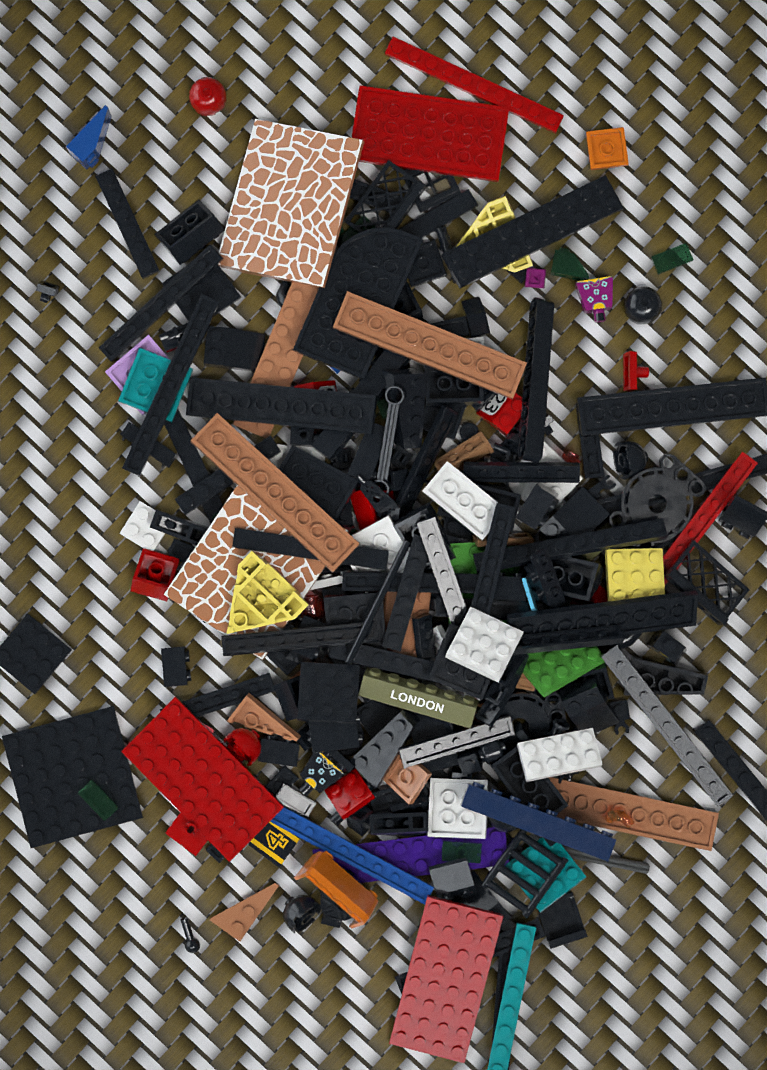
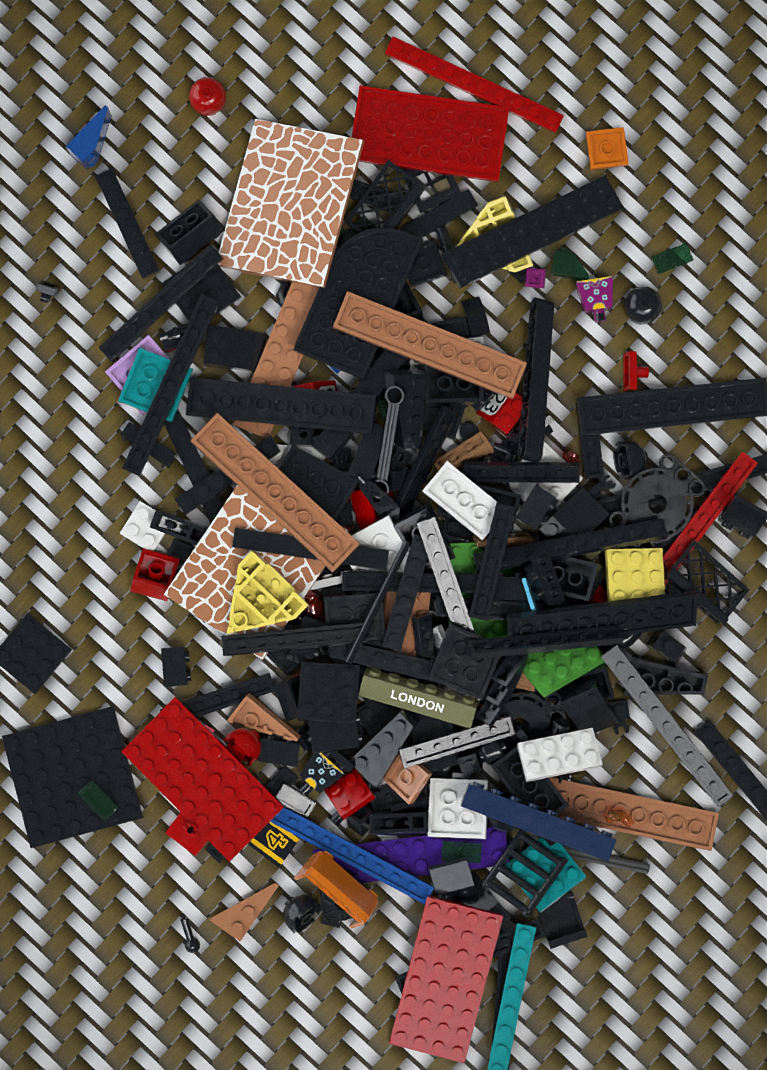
(484, 644): white plate -> none

